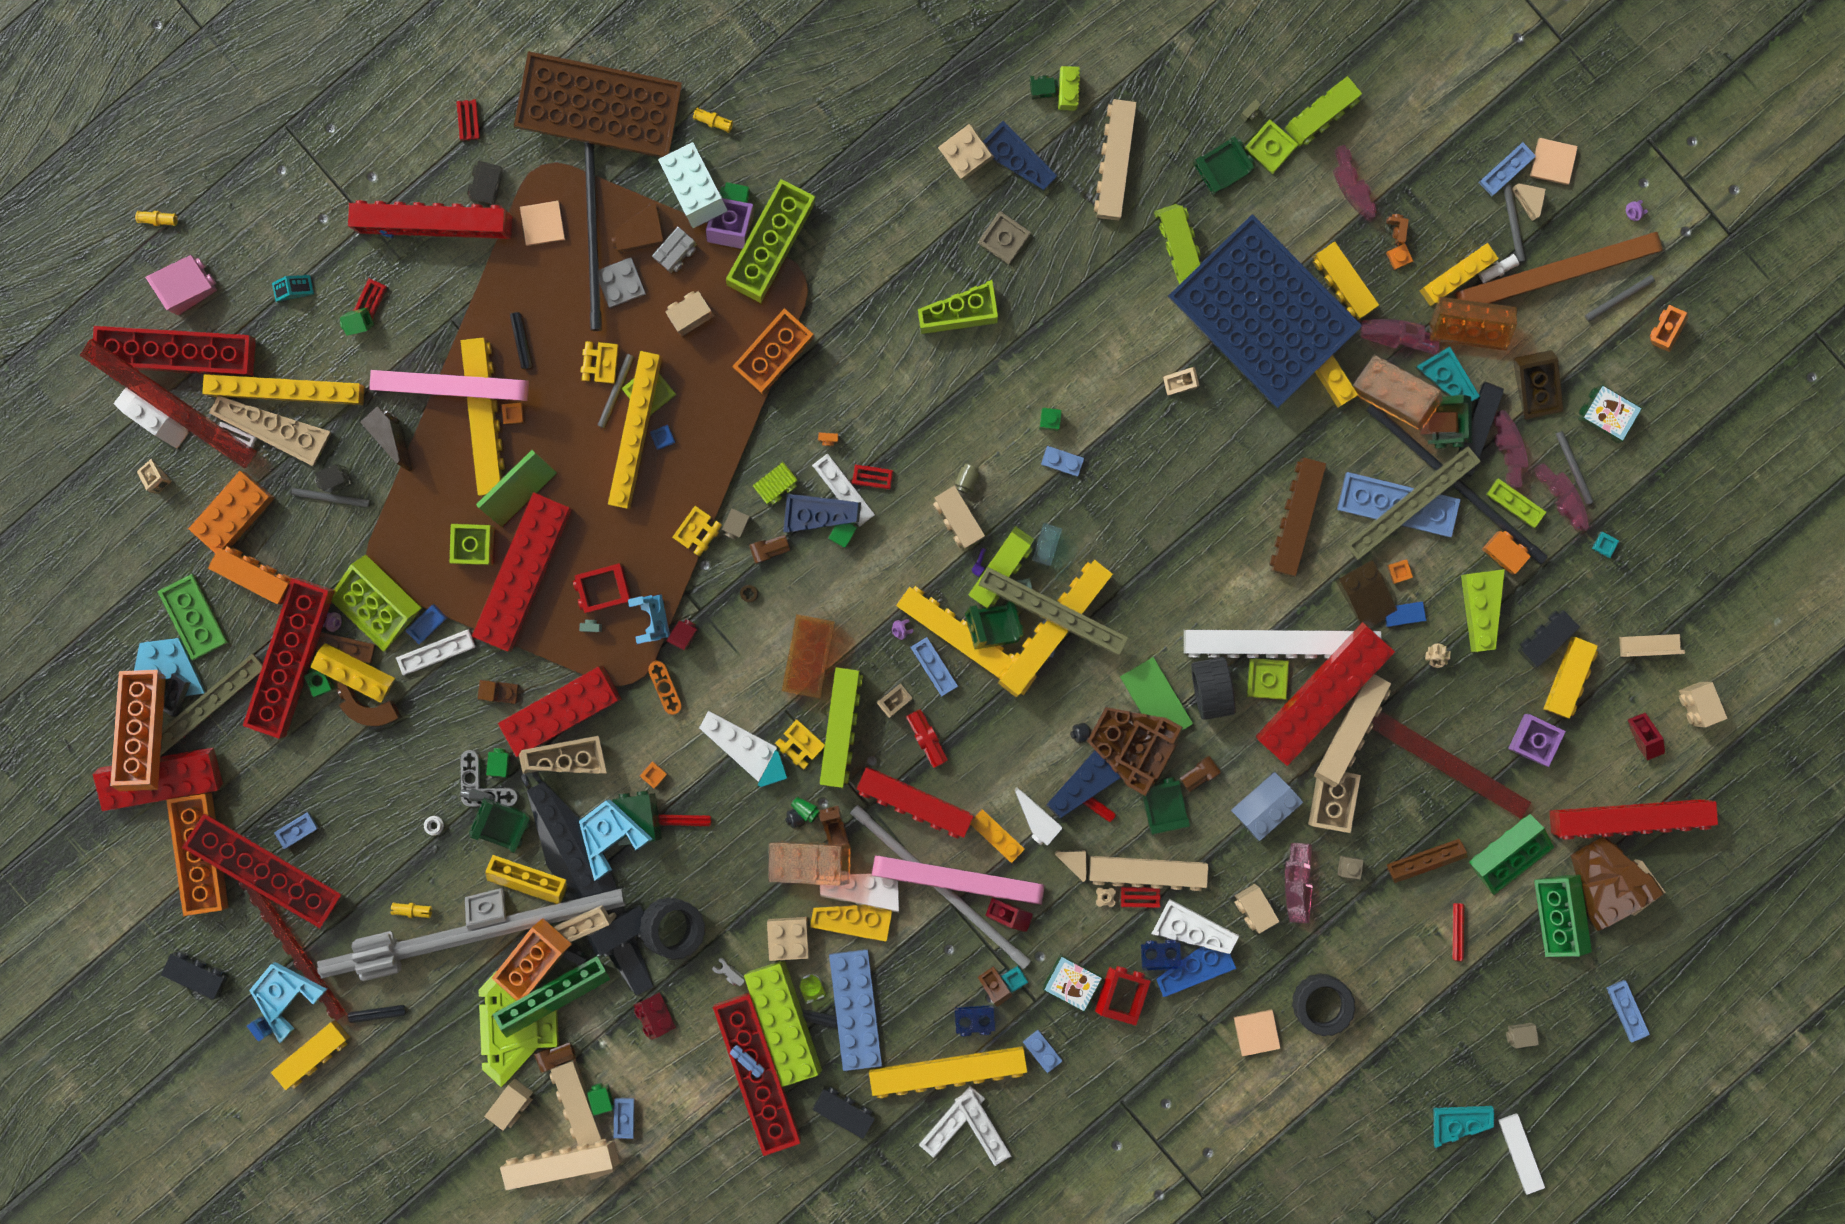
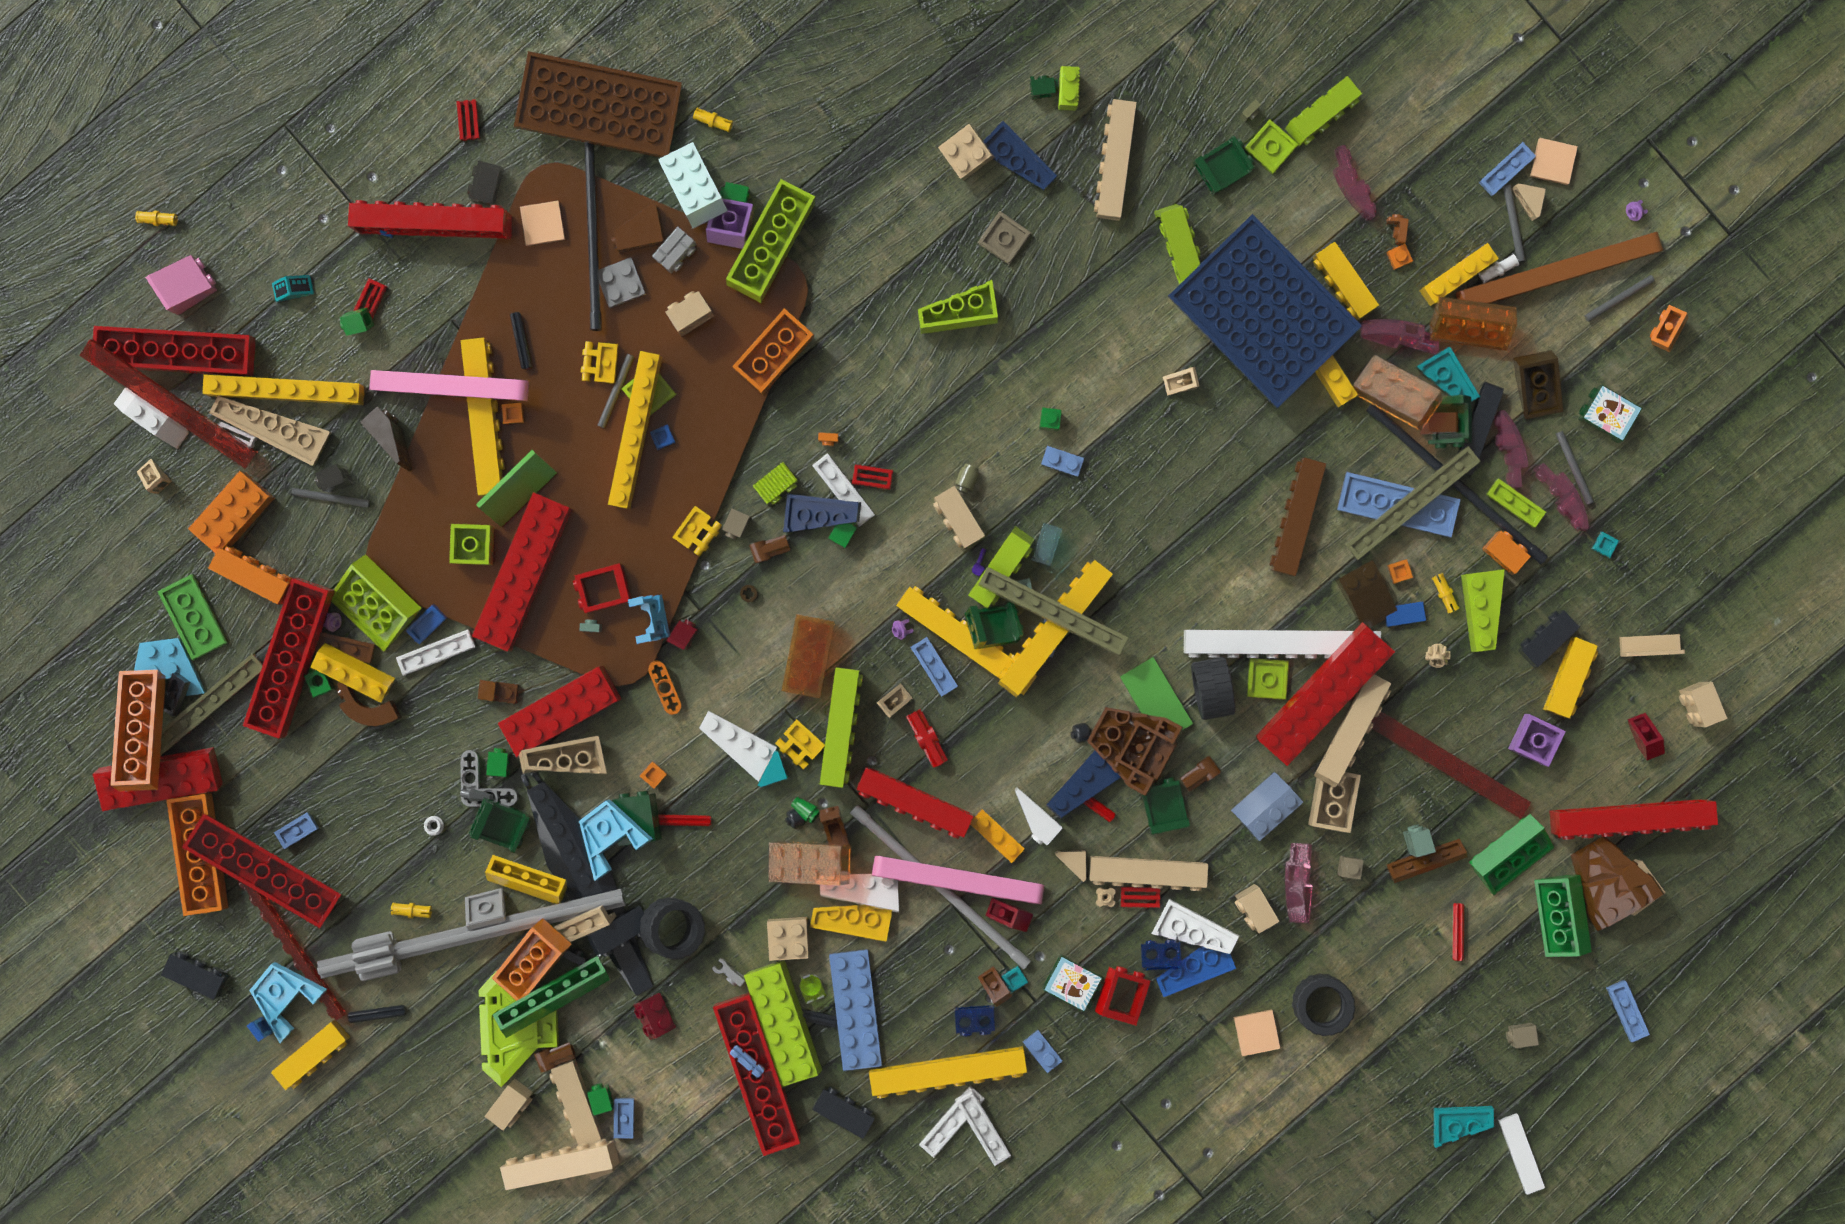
(1418, 841): none -> sand green brick
(1445, 593): none -> yellow pin

